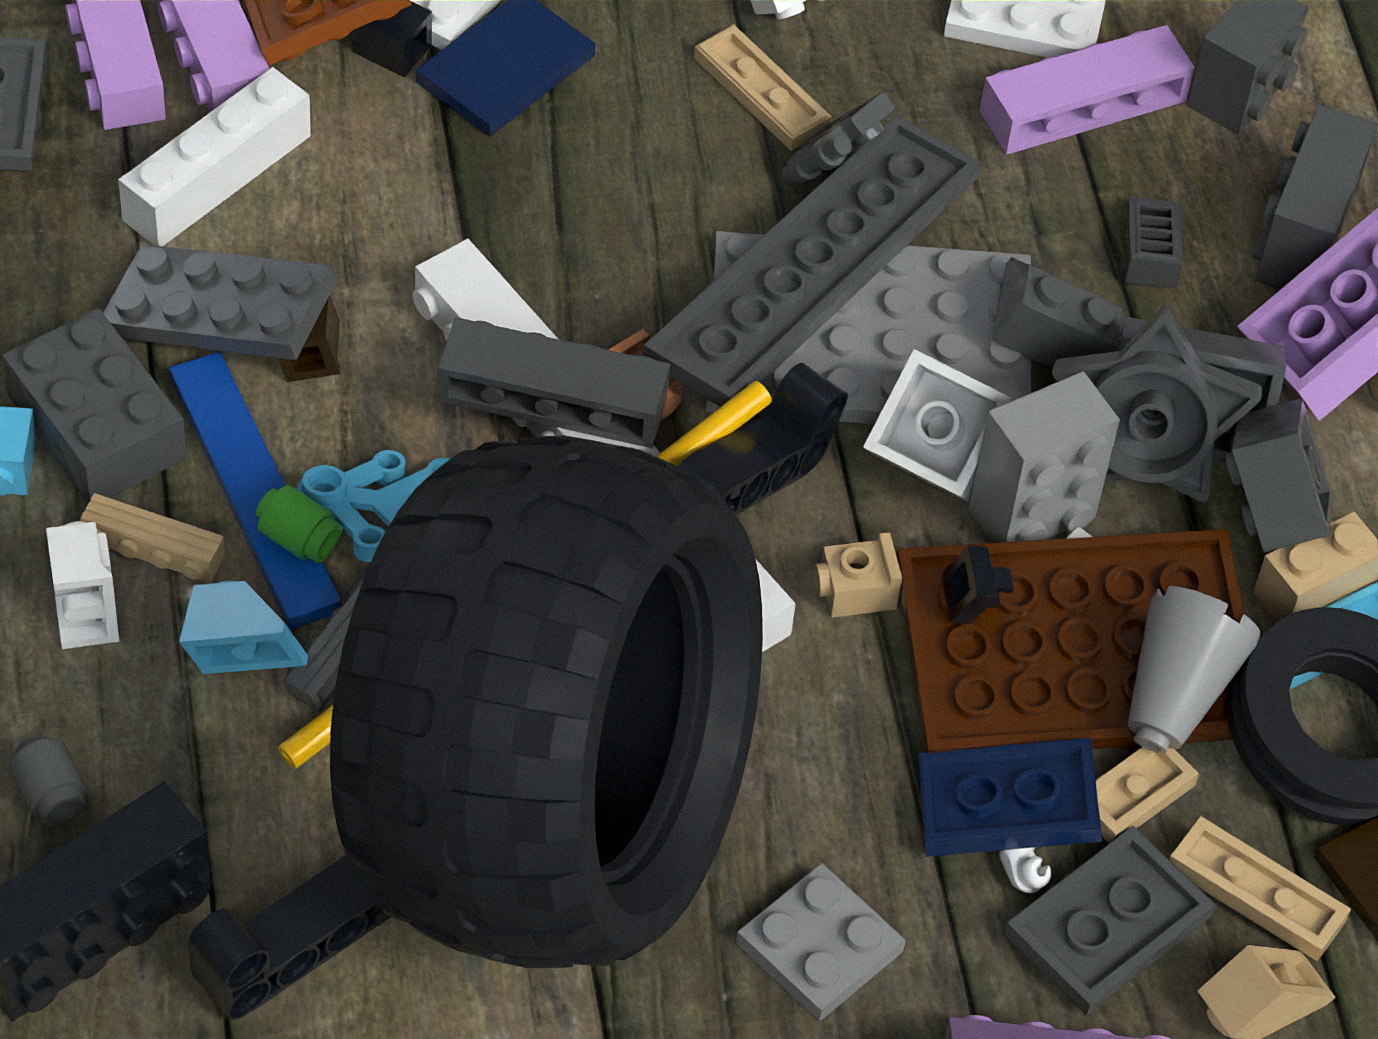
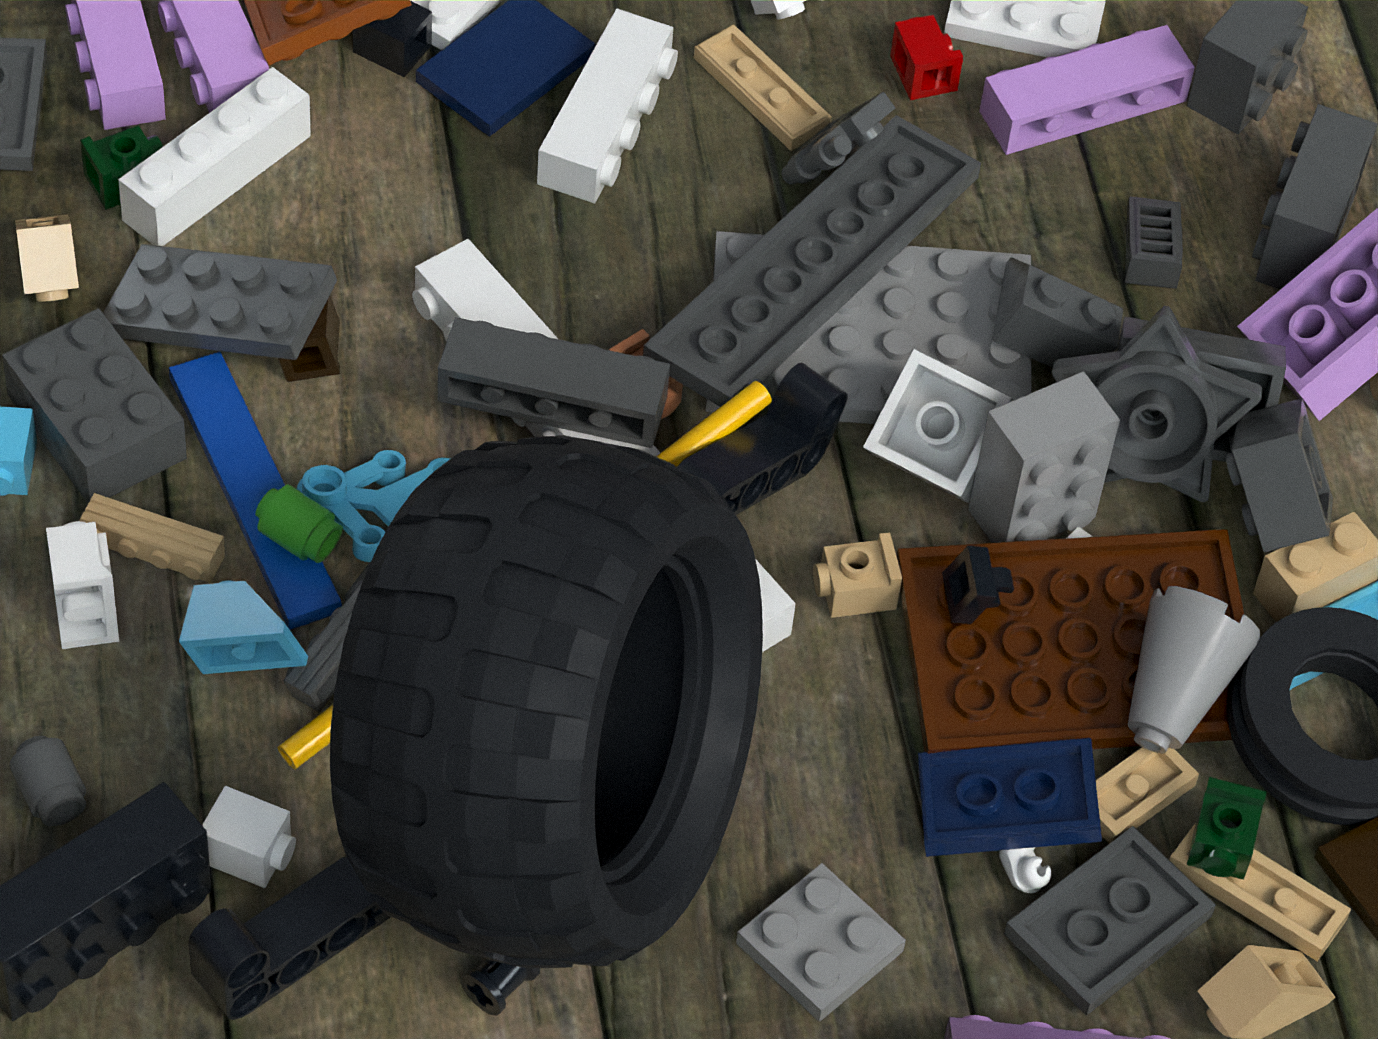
(47, 256): none -> slope
(114, 157): none -> dark green brick
(248, 837): none -> white brick
(493, 983): none -> black bush
(606, 106): none -> white brick
(925, 58): none -> red brick
(1226, 828): none -> dark green brick

